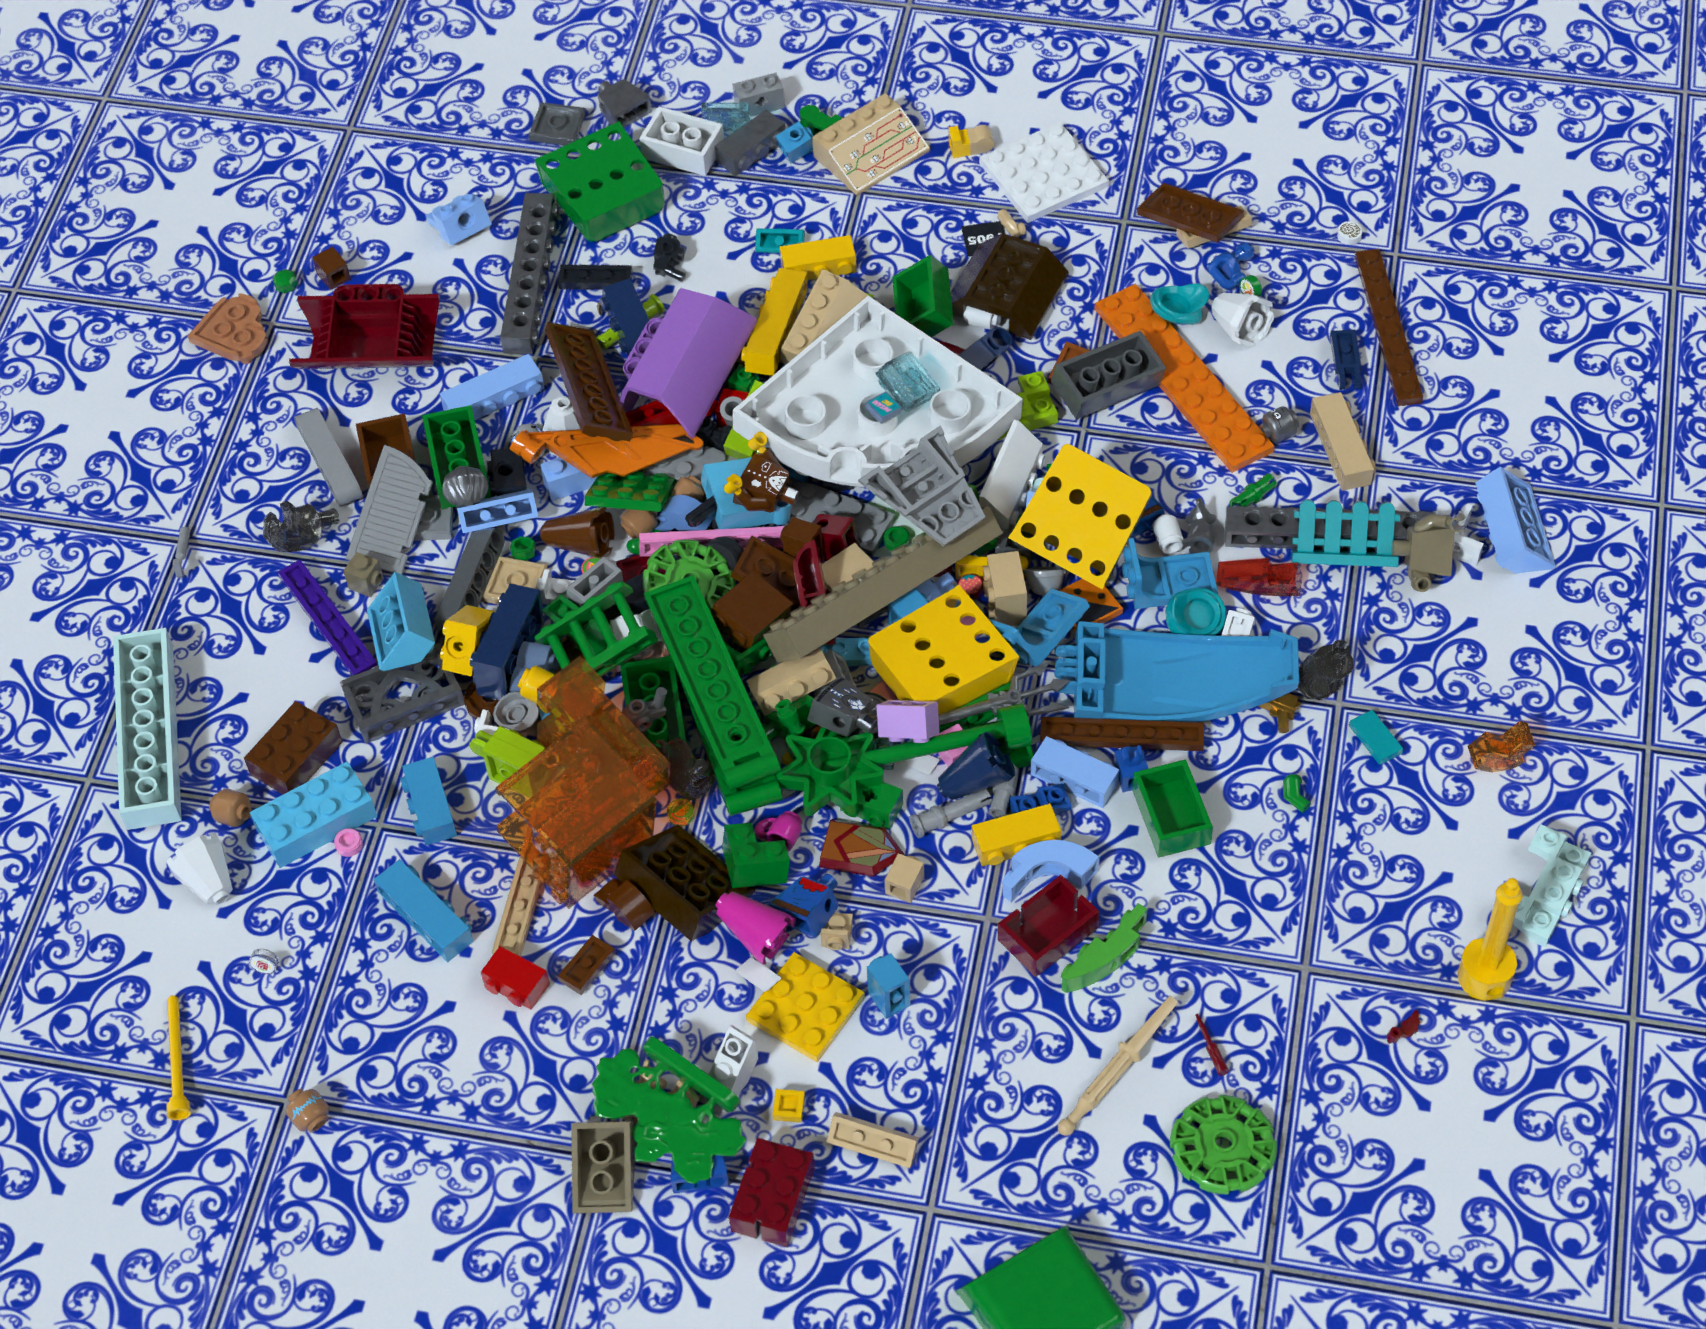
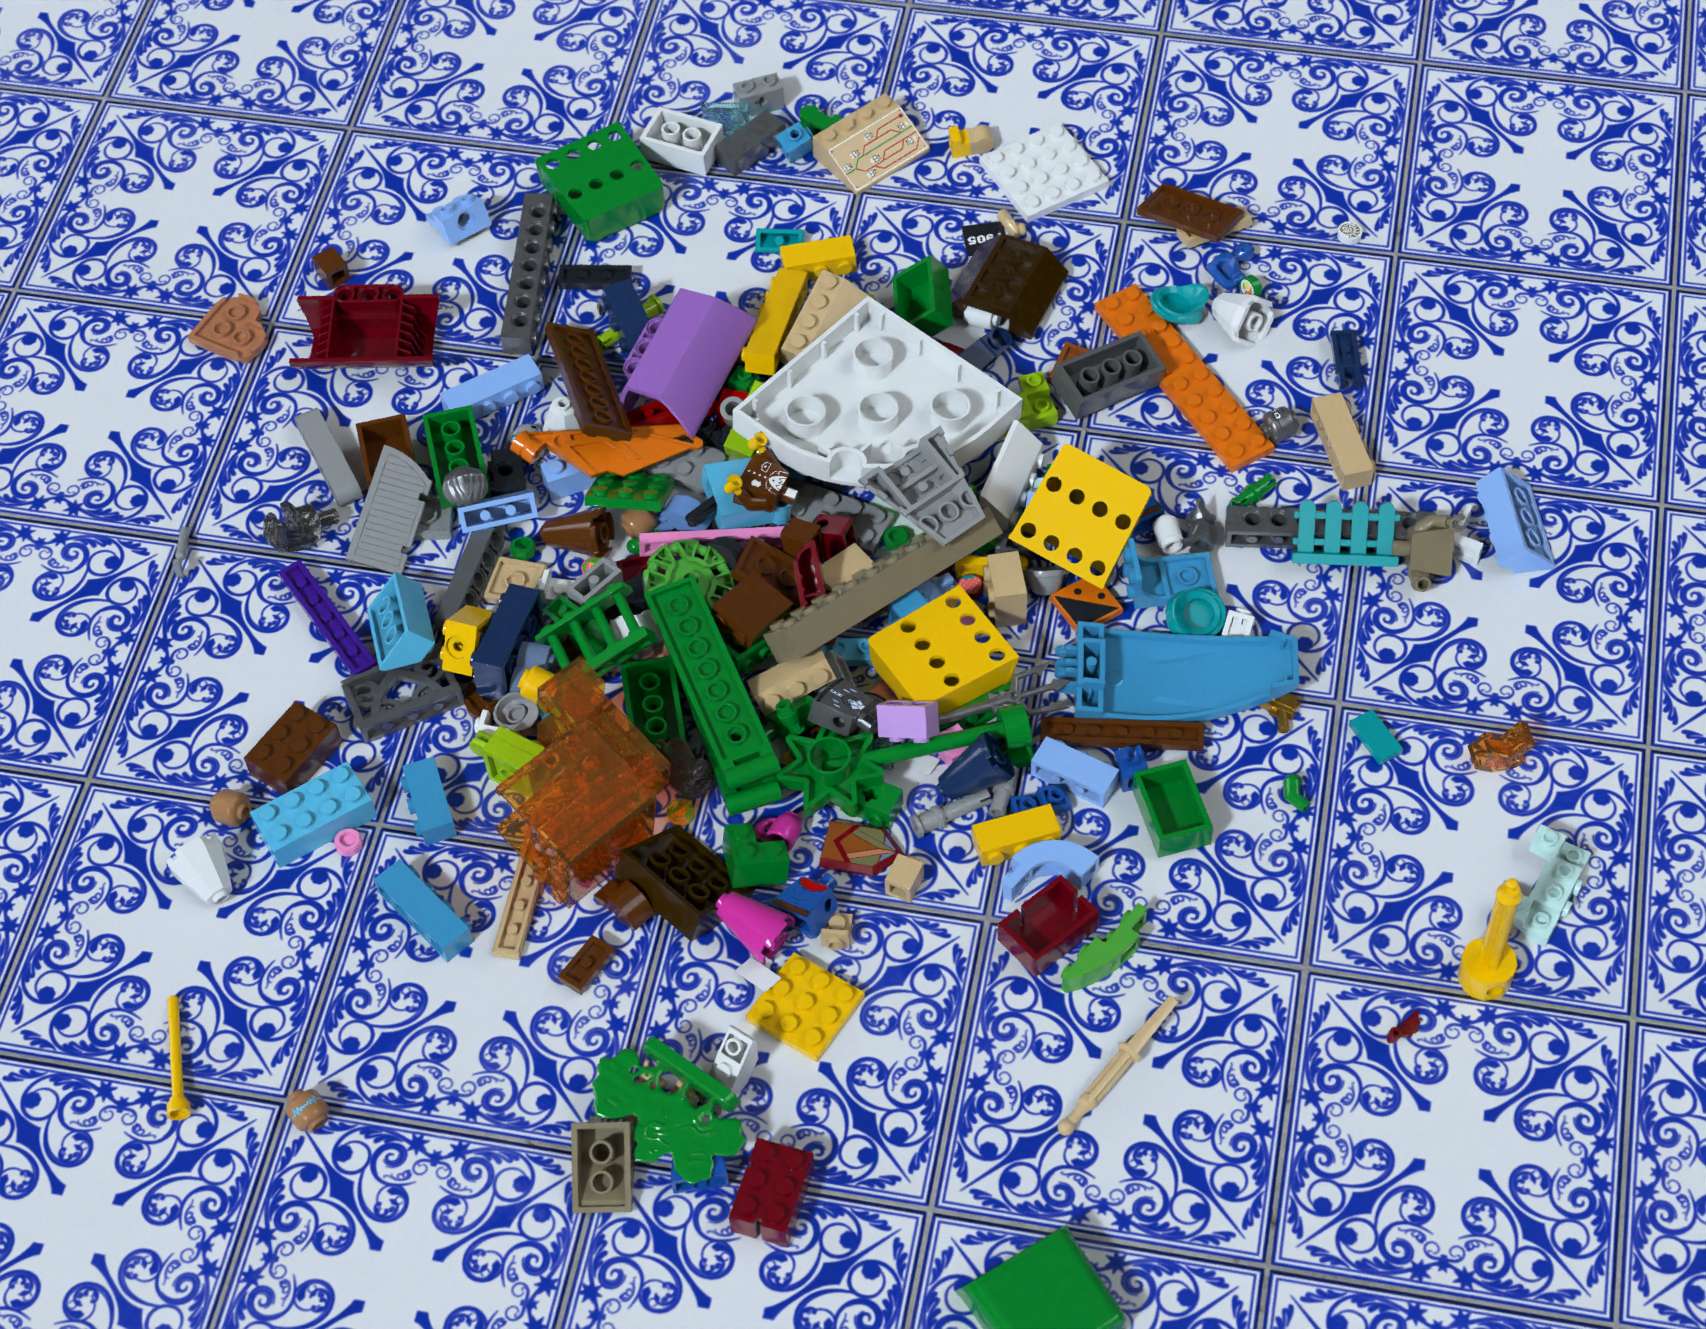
(146, 729): light aqua brick -> none
(264, 961): tile -> none
(285, 281): green tile -> none
(363, 574): dark tan brick -> none
(514, 978): red brick -> none
(557, 124): dark grey plate -> none
(623, 102): flat silver torso -> none
(644, 713): dark grey piece -> none
(666, 255): black piece -> none
(690, 487): medium nougat head -> none
(788, 1105): yellow plate -> none
(872, 1140): tan plate -> none
(883, 407): tile -> none
(888, 985): dark azure brick -> none
(907, 381): clear light blue brick -> none
(1043, 626): dark azure bracket -> none
(1213, 1050): dark red piece -> none
(1223, 1160): bright green plate -> none
(1260, 577): clear red slope -> none
(1323, 670): clear smoke piece -> none
(1388, 327): reddish brown plate -> none

